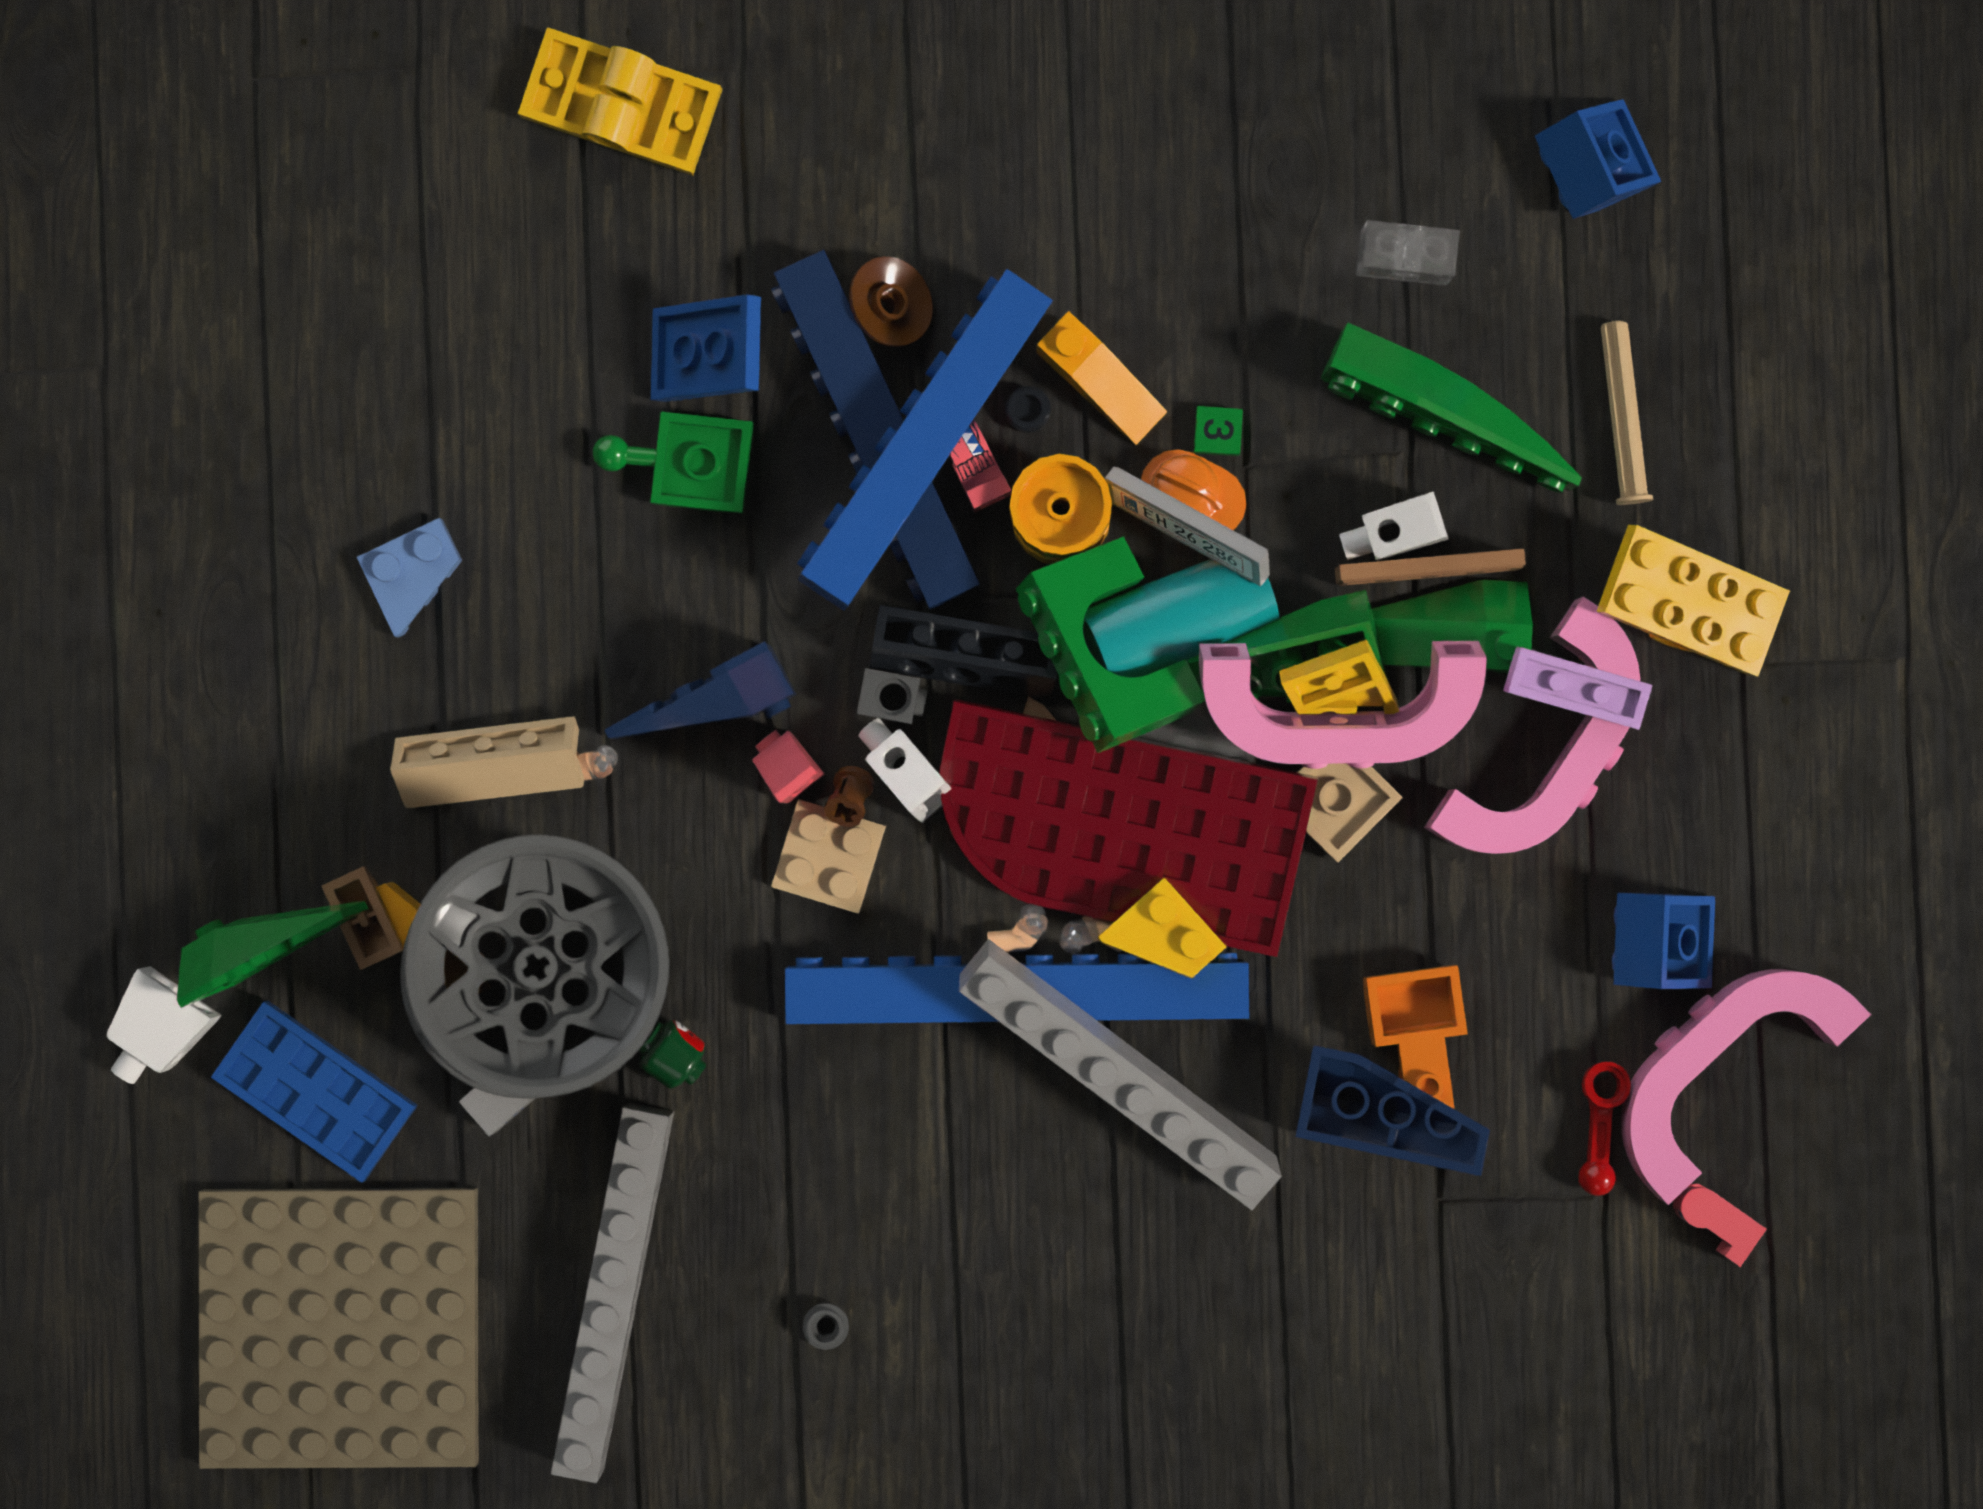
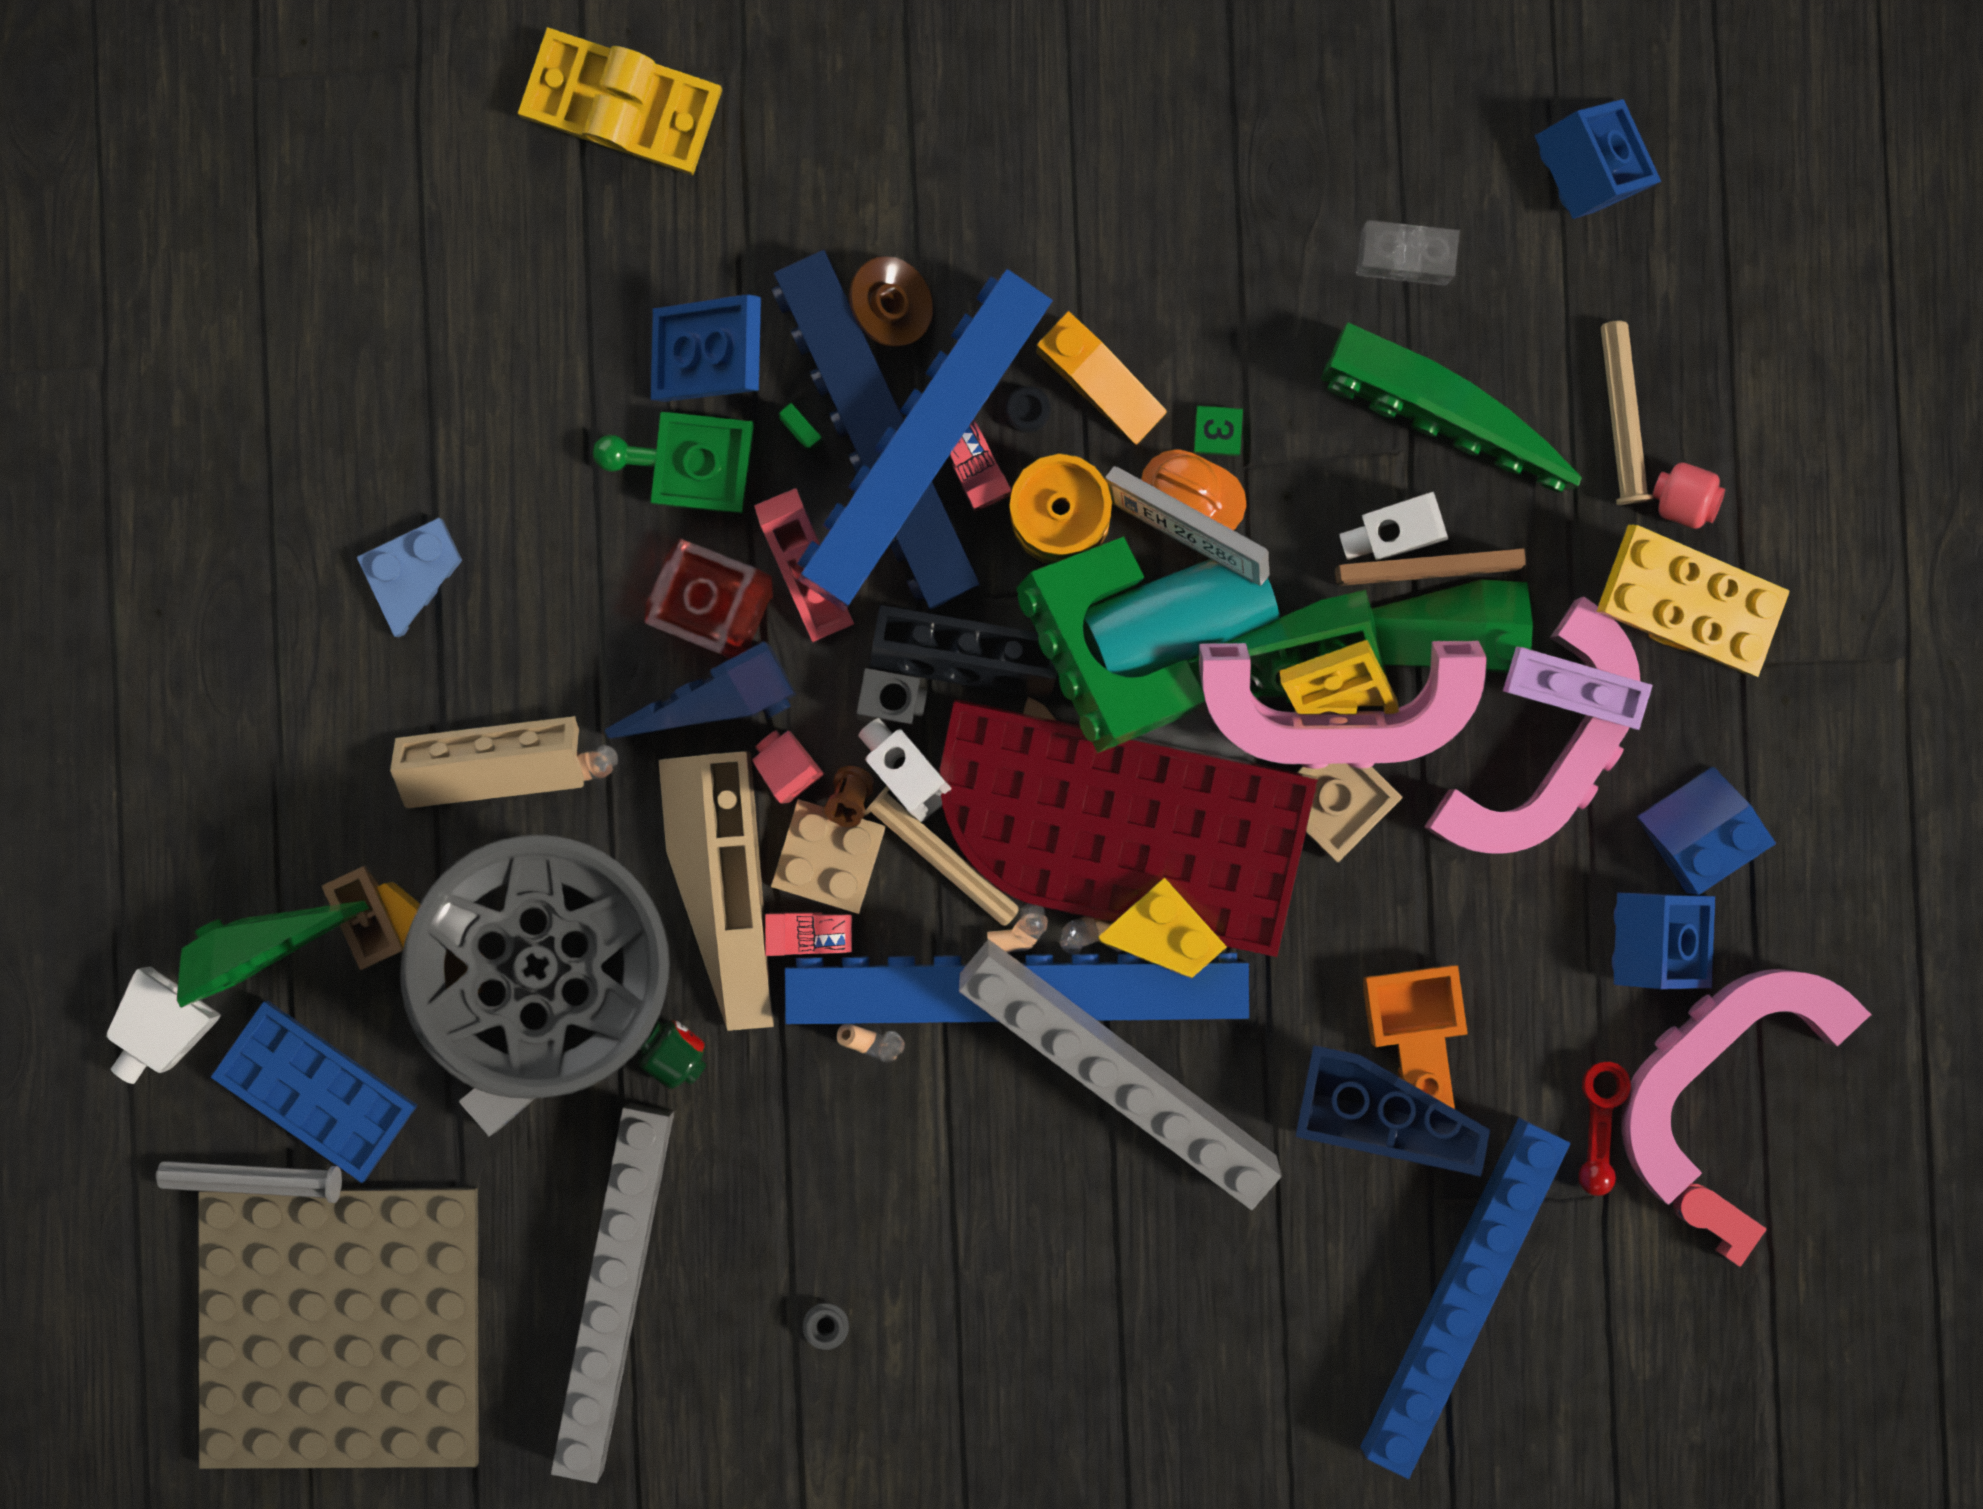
(251, 1179): none -> light grey axle
(708, 599): none -> clear red slope
(718, 873): none -> tan wedge
(789, 535): none -> coral slope
(800, 428): none -> green tile
(807, 933): none -> coral leg
(870, 1043): none -> arm
(943, 857): none -> tan axle
(1464, 1298): none -> blue brick
(1689, 495): none -> coral head
(1705, 831): none -> blue slope

